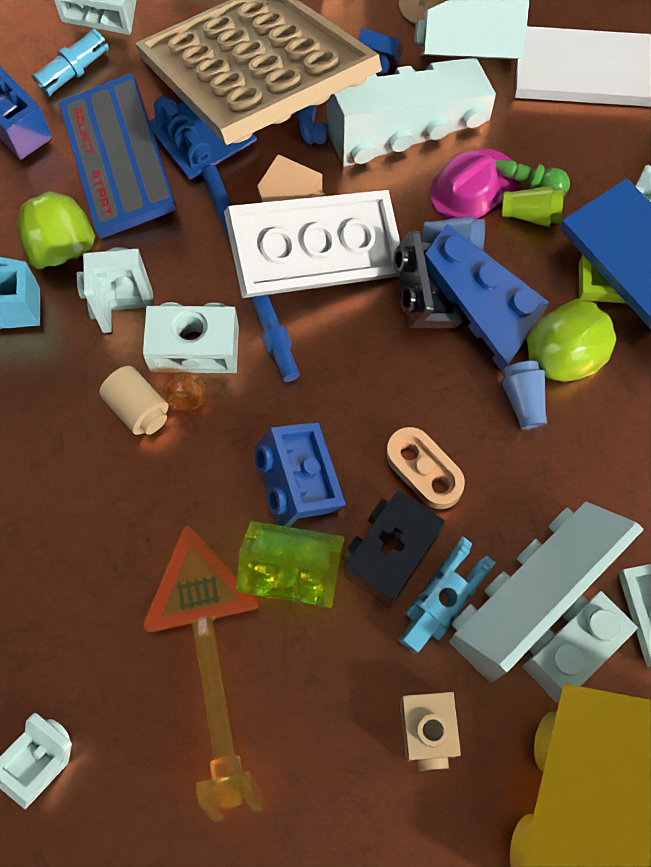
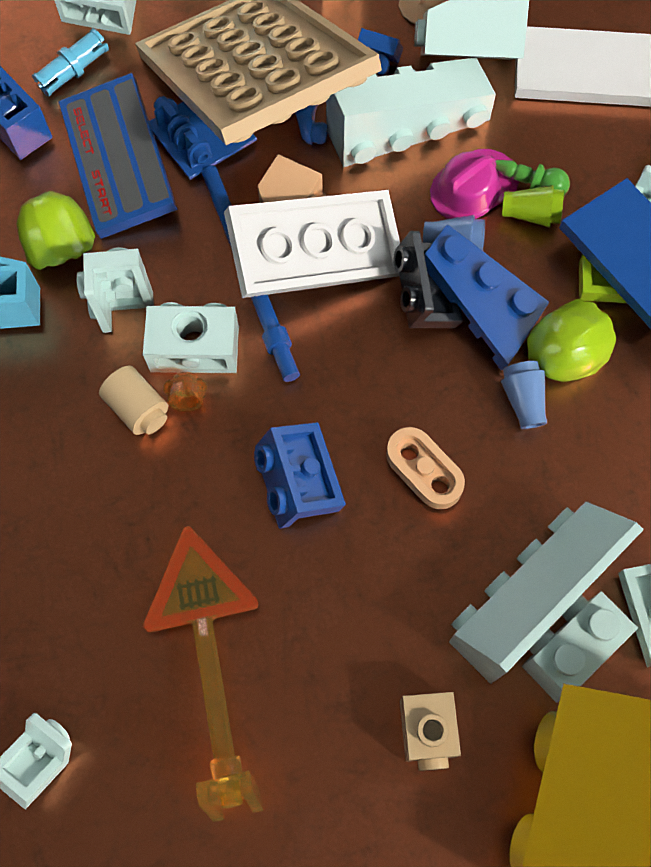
(289, 564): clear neon green brick -> none
(384, 574): black brick -> none
(427, 612): medium azure hinge -> none

